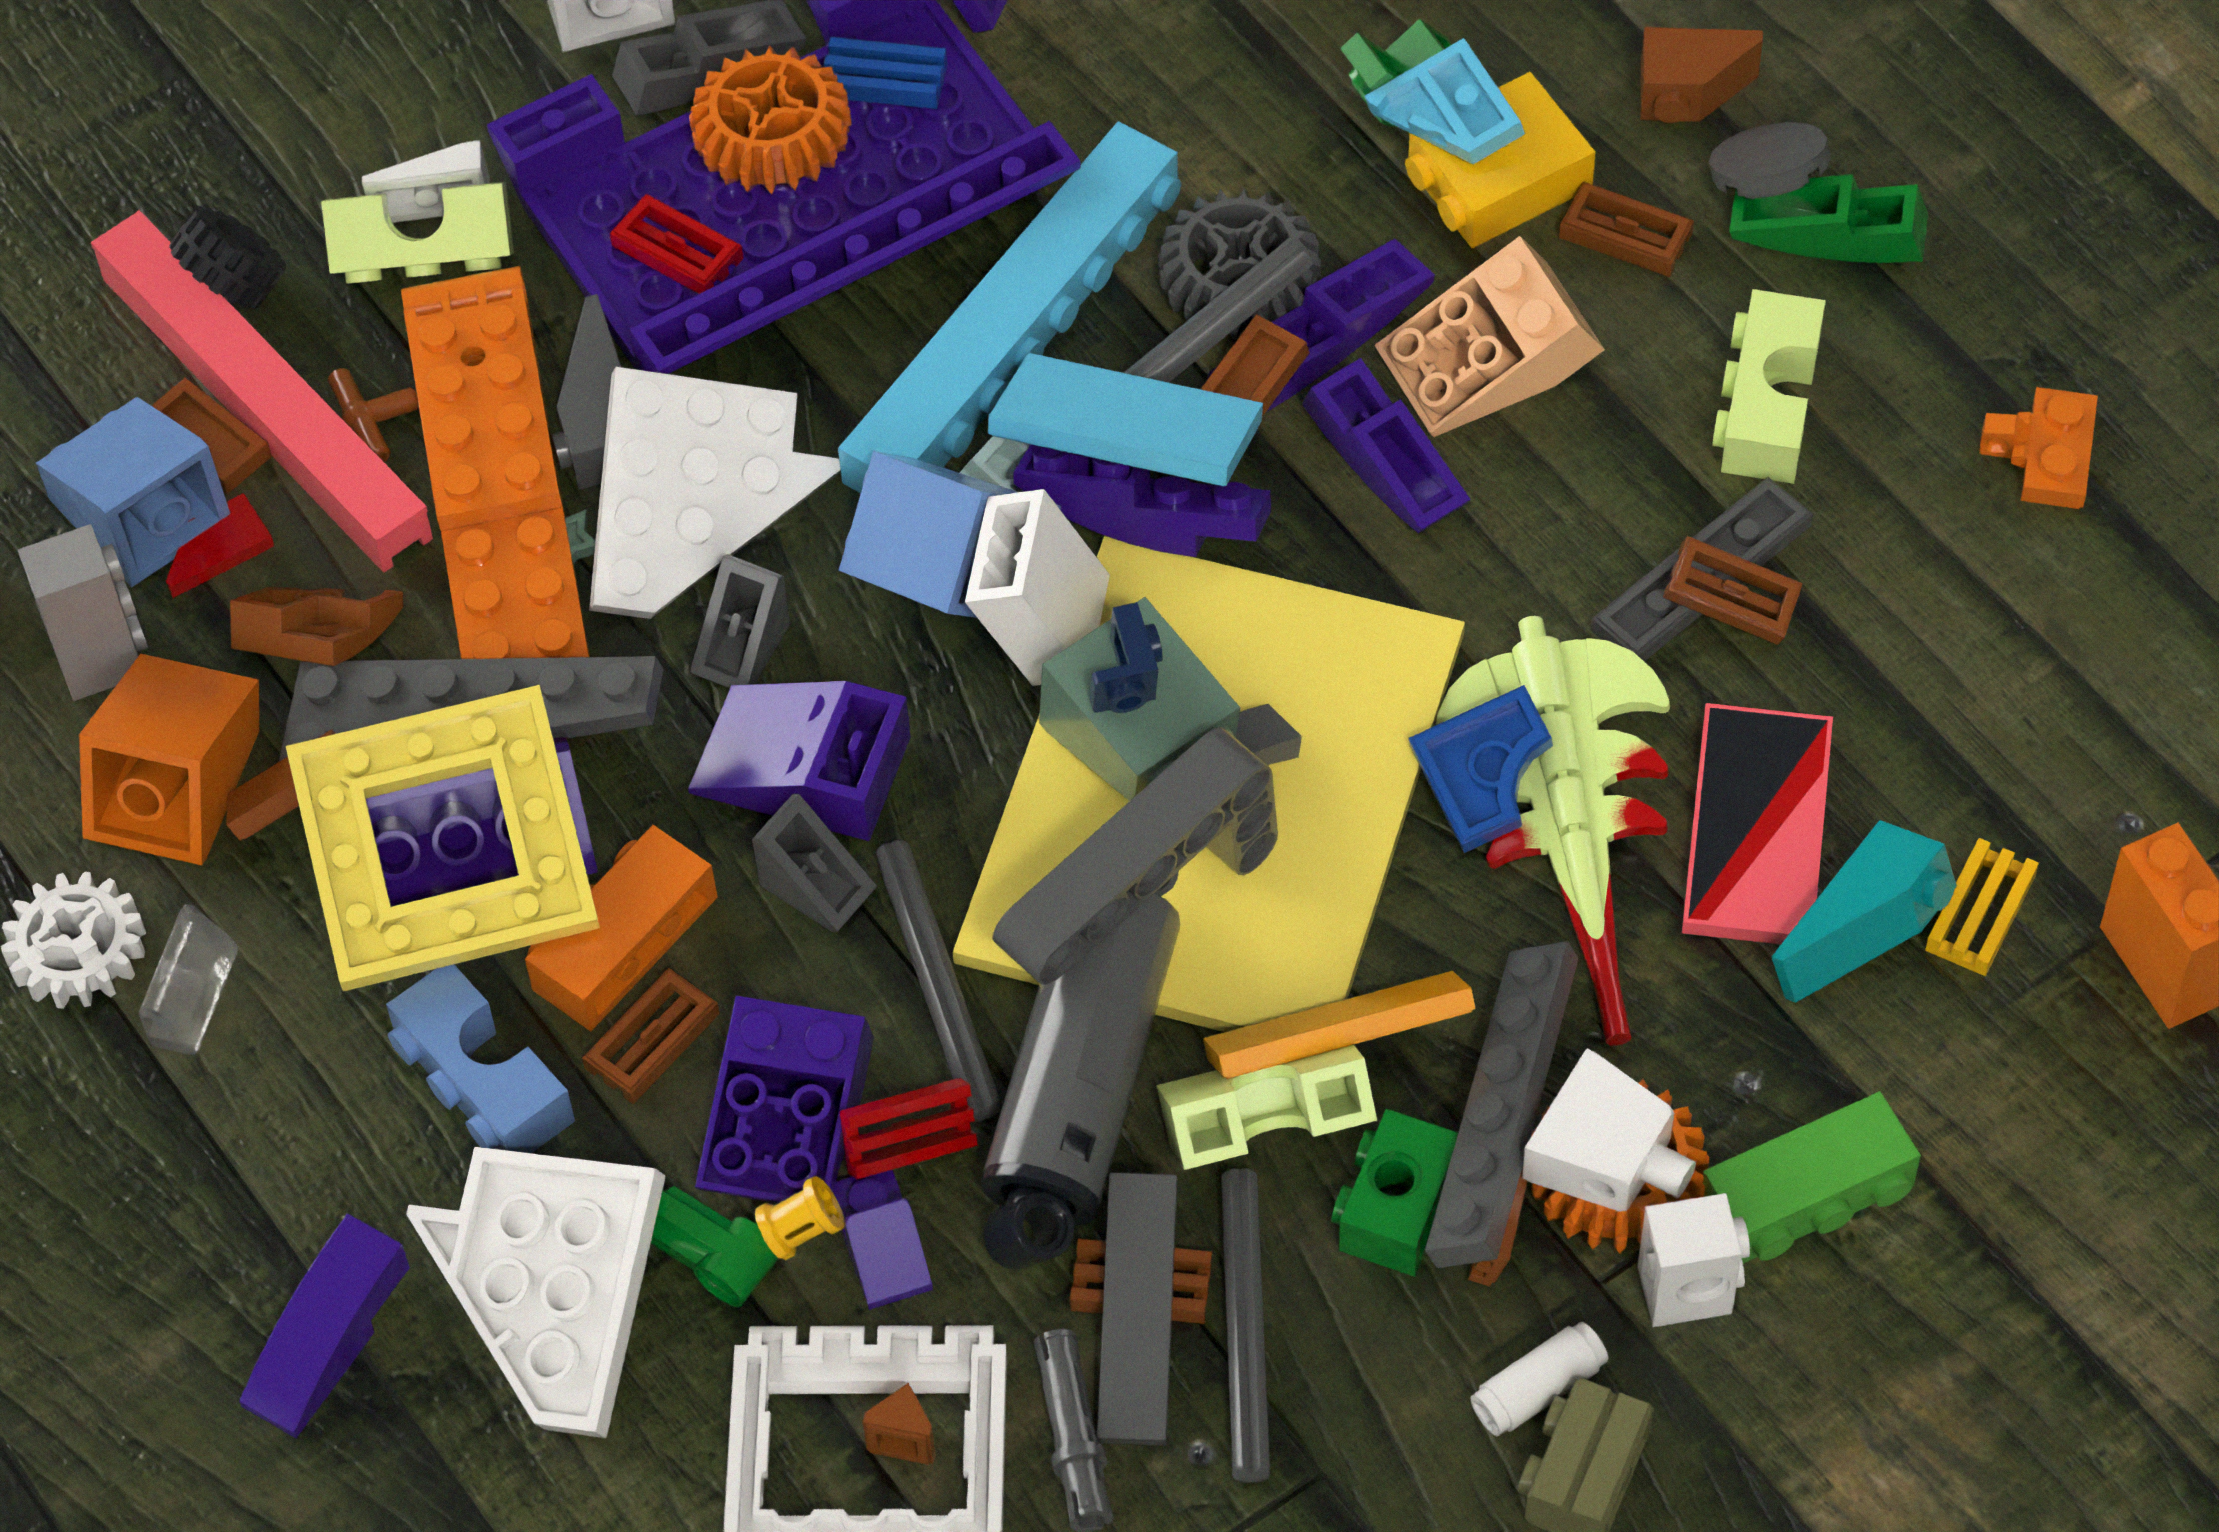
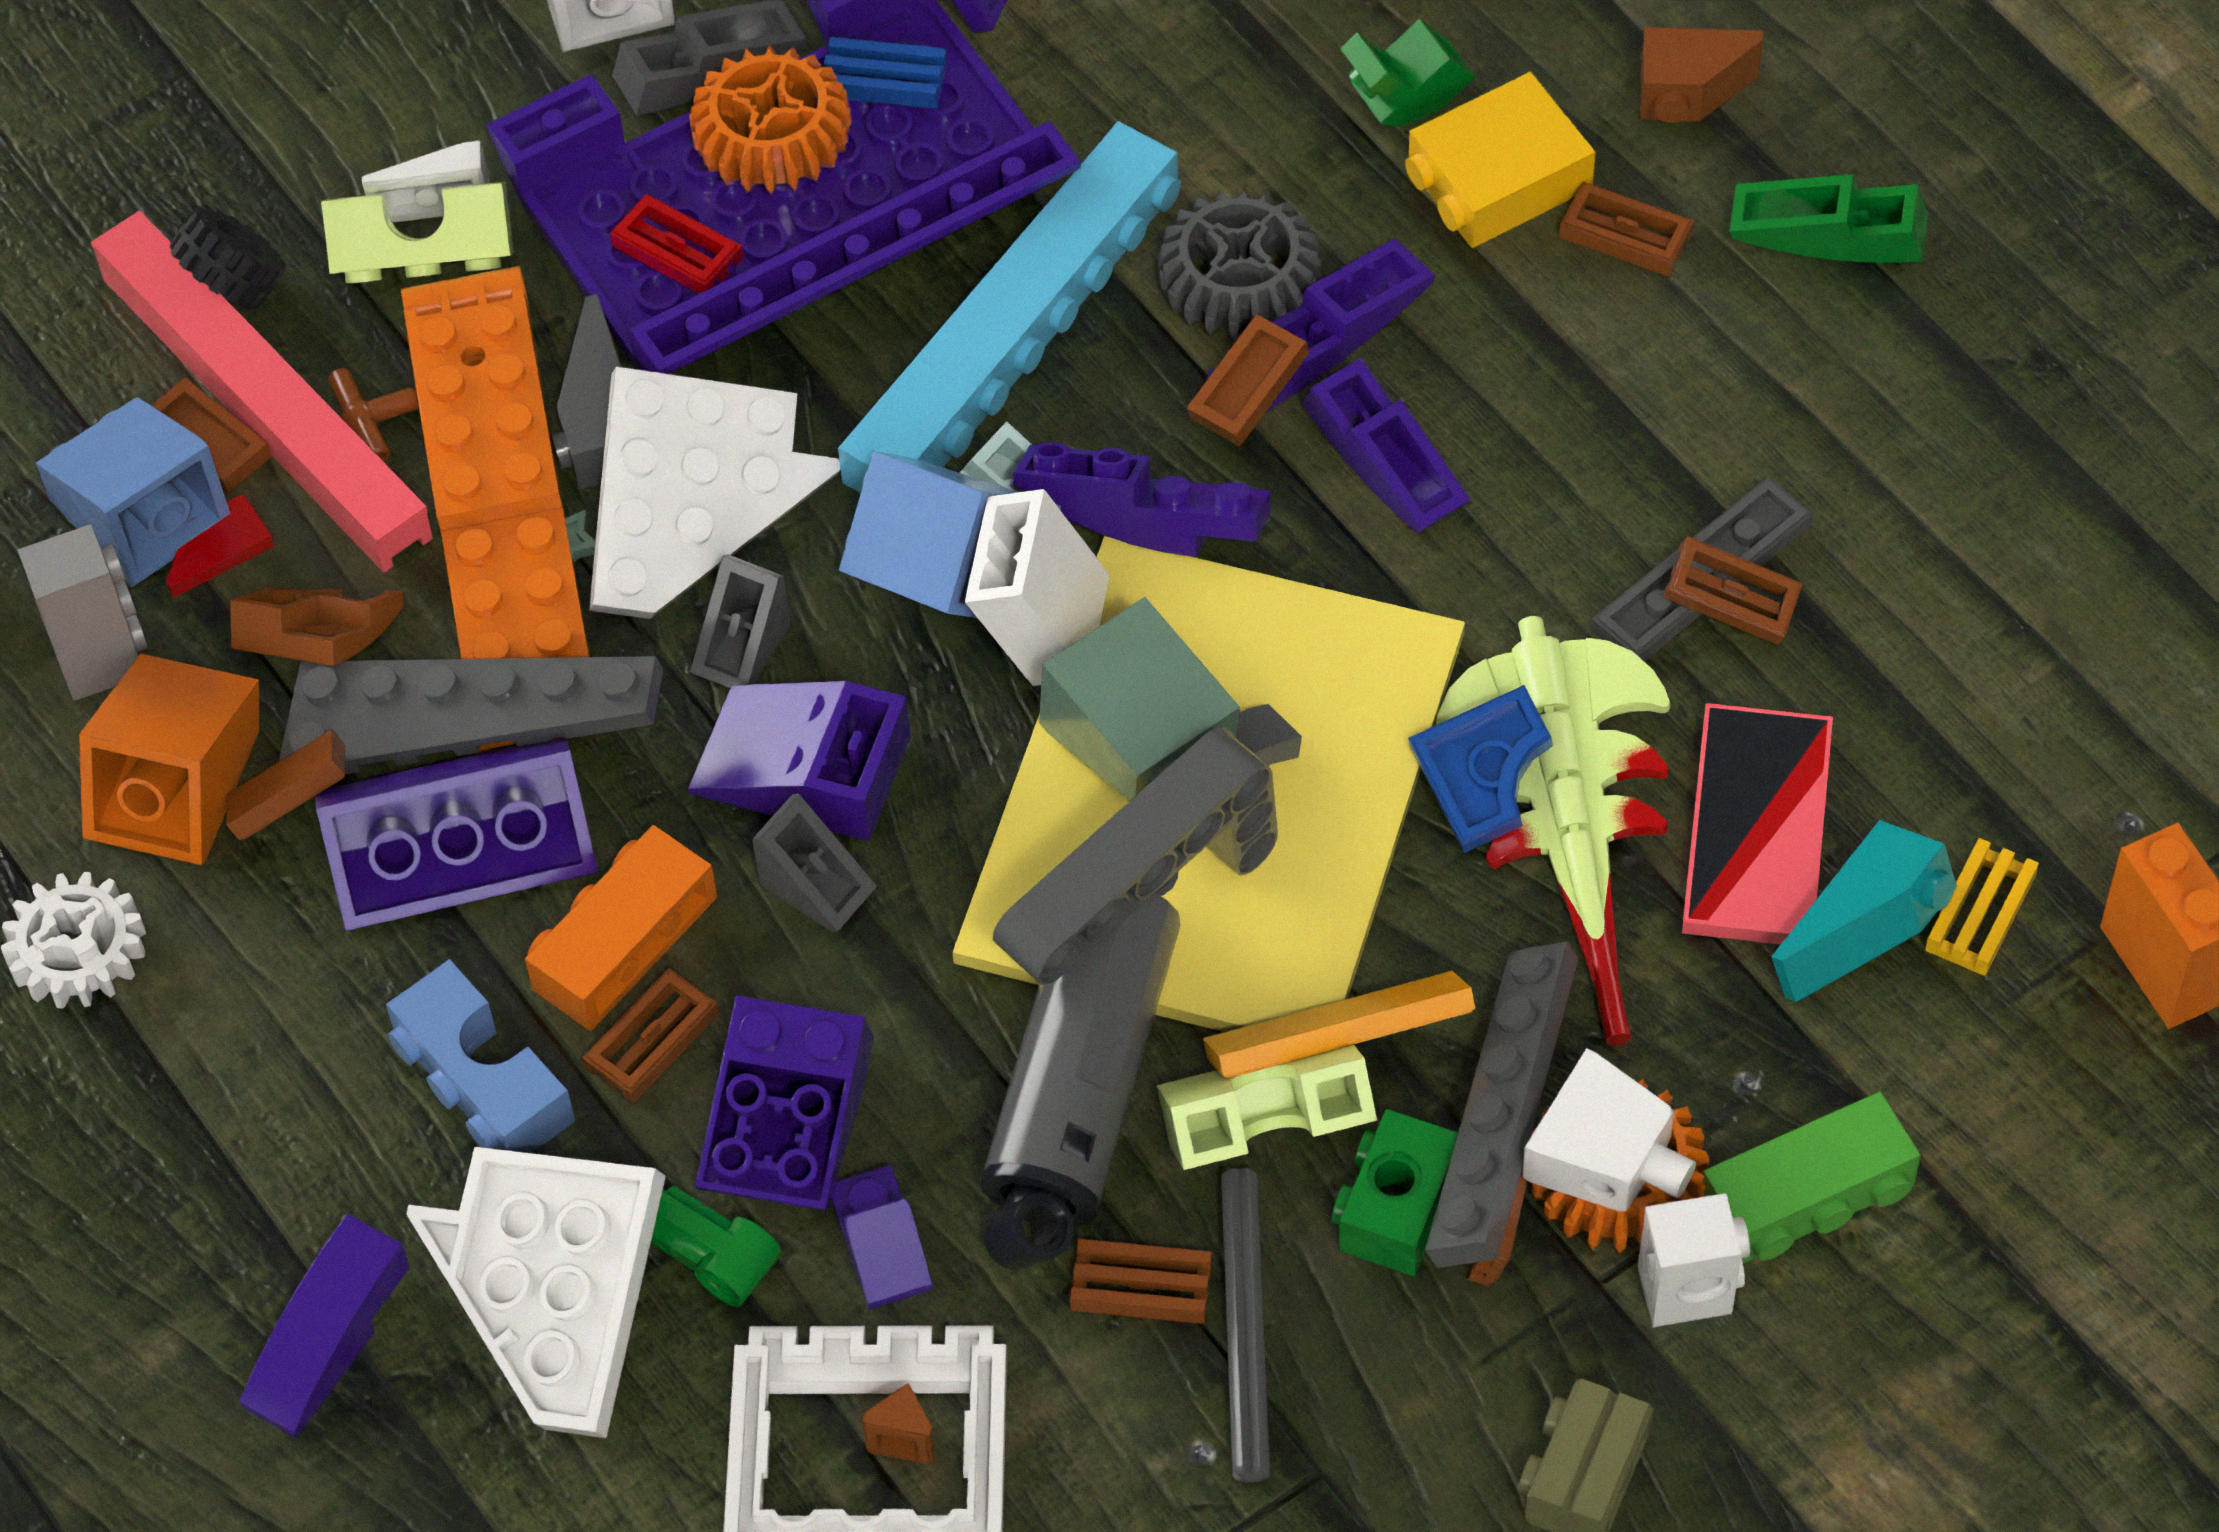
(187, 983): clear slope -> none
(388, 942): light yellow plate -> none
(799, 1218): yellow bush -> none
(914, 1151): red tile -> none
(937, 976): dark grey axle -> none
(1077, 1452): dark grey pin -> none
(1126, 419): medium azure tile -> none
(1137, 654): dark blue bracket -> none
(1137, 1309): dark grey tile -> none
(1224, 312): dark grey axle -> none
(1449, 105): medium azure wing -> none
(1489, 341): light nougat slope -> none
(1538, 1378): white piece -> none
(1769, 159): dark grey tile -> none
(1776, 346): yellowish green arch -> none
(2048, 443): orange hinge -> none

